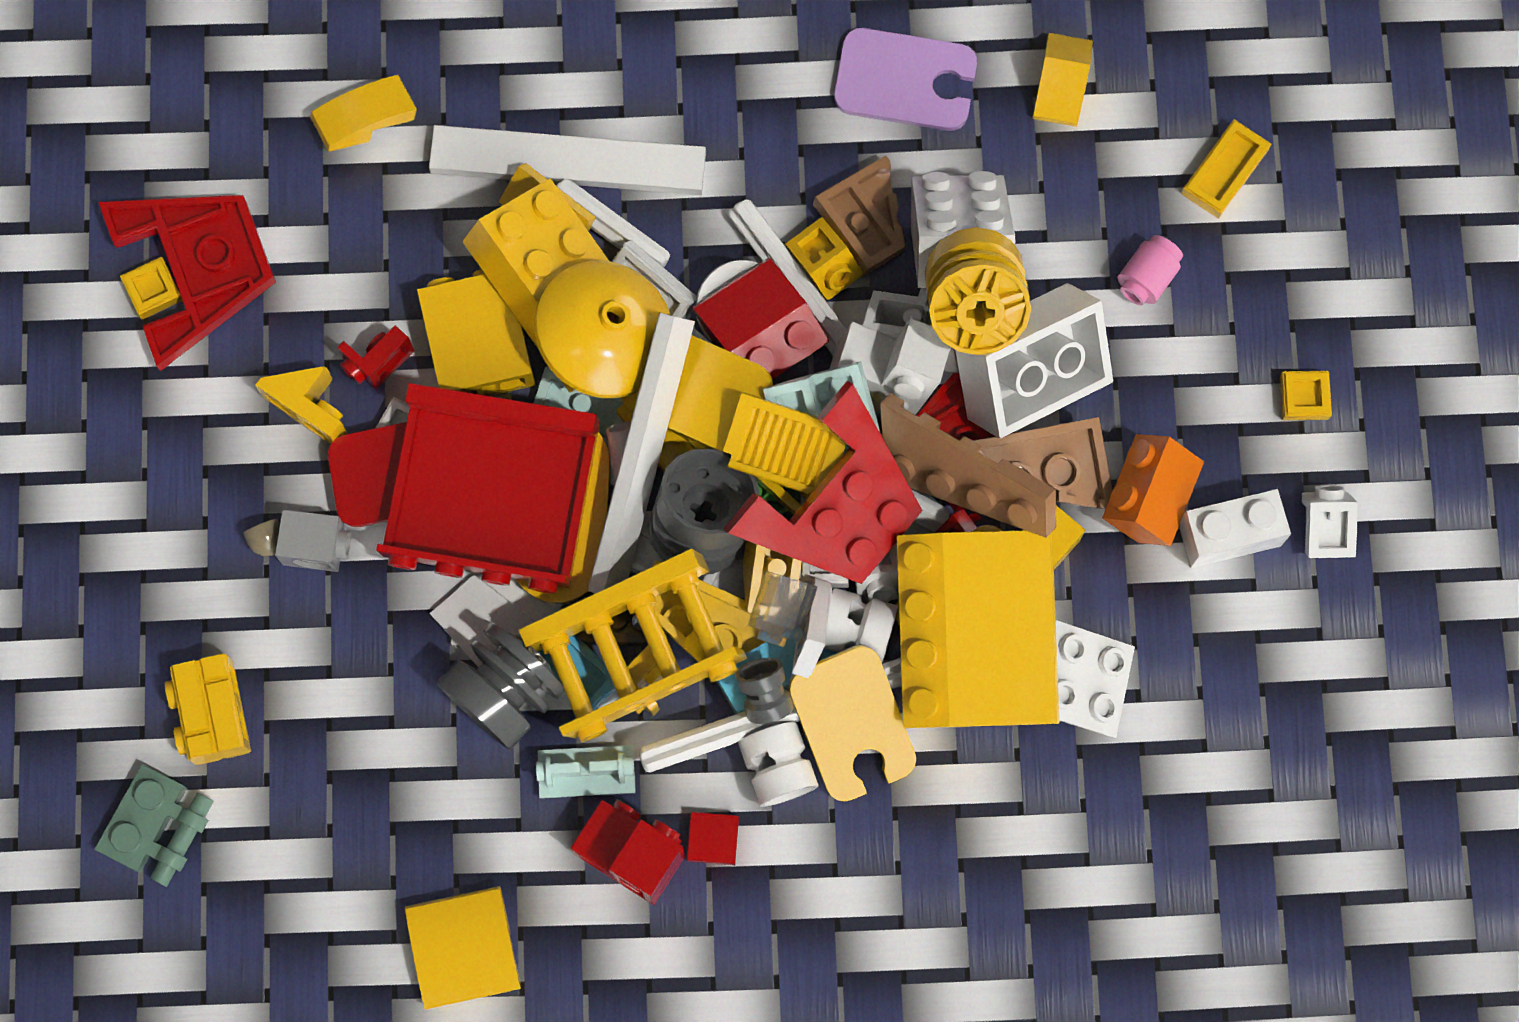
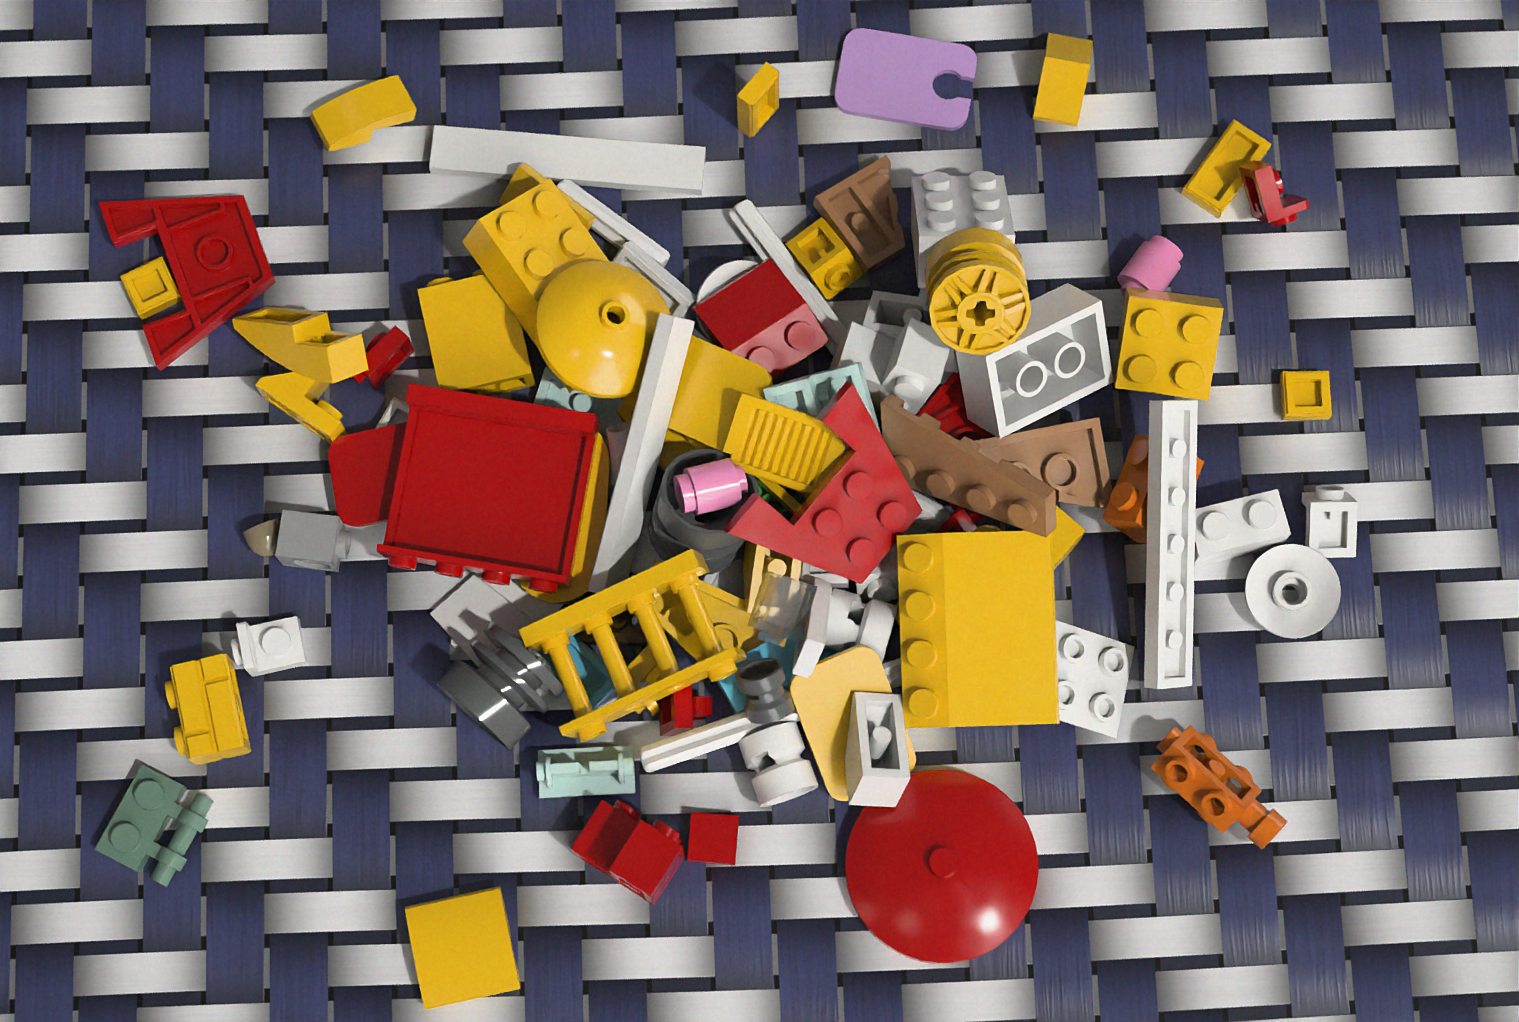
(269, 646): none -> white bracket
(304, 342): none -> yellow slope
(680, 710): none -> red tile
(710, 487): none -> bright pink brick
(758, 100): none -> yellow tile
(876, 750): none -> white slope
(942, 868): none -> red dish
(1167, 343): none -> yellow brick
(1170, 543): none -> white plate
(1208, 788): none -> orange brick
(1263, 193): none -> red bracket
(1311, 577): none -> white dish

